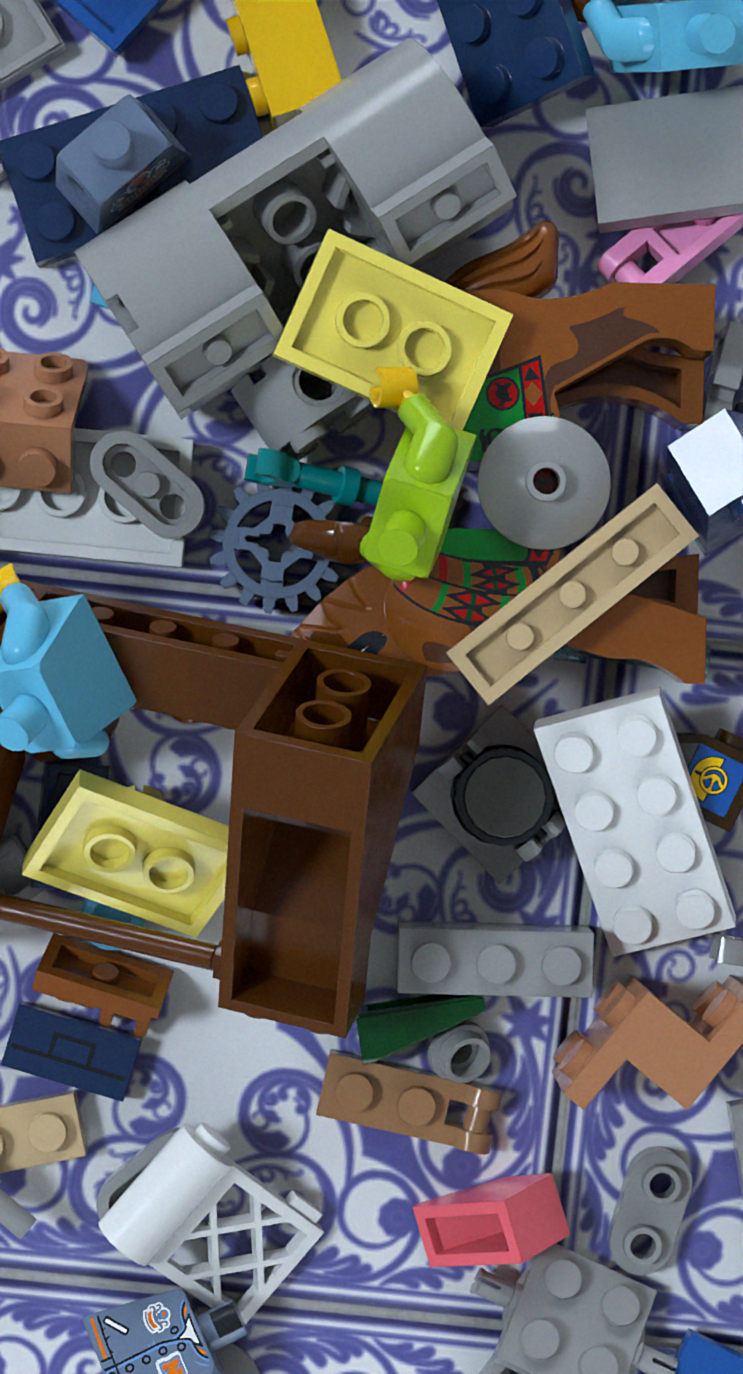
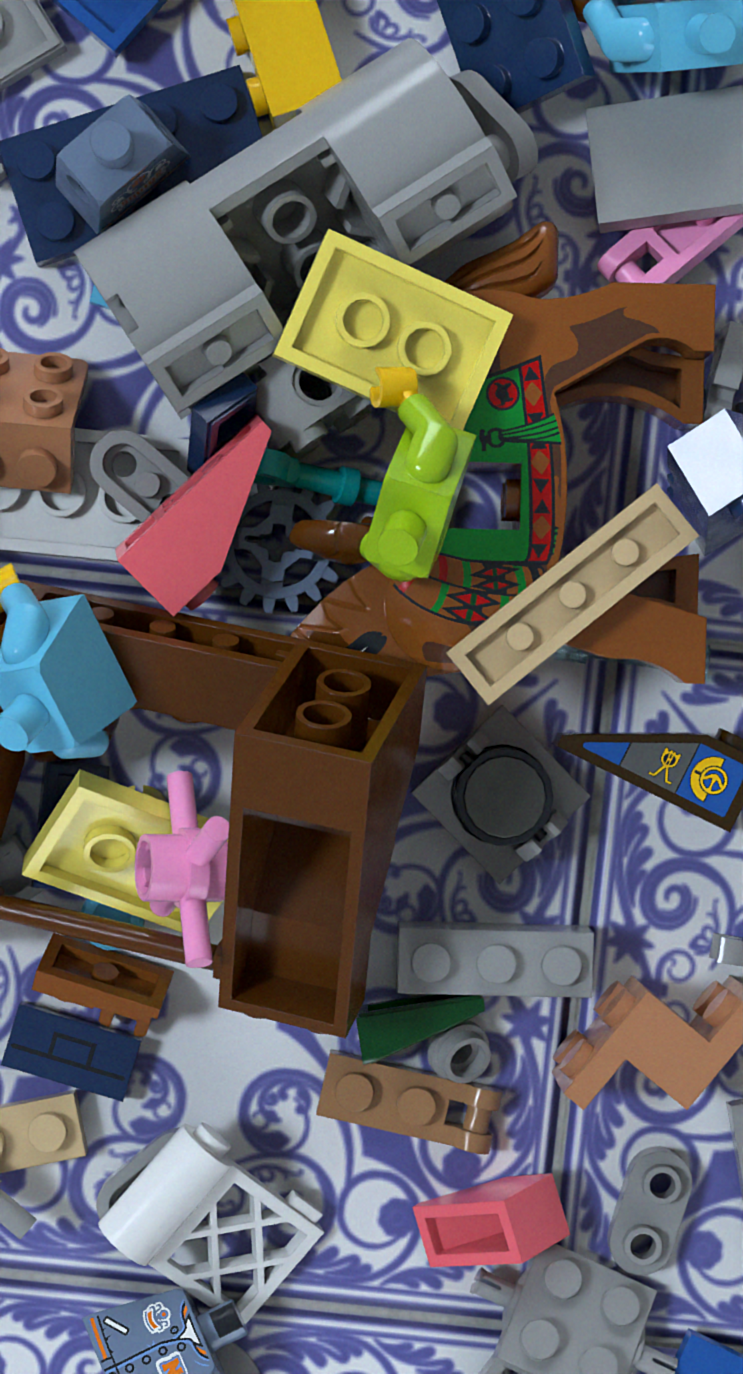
(184, 868): none -> bright pink bar
(191, 531): none -> coral slope
(219, 418): none -> dark blue tile
(499, 124): none -> light grey plate
(515, 504): light grey dish -> none
(635, 822): white plate -> none

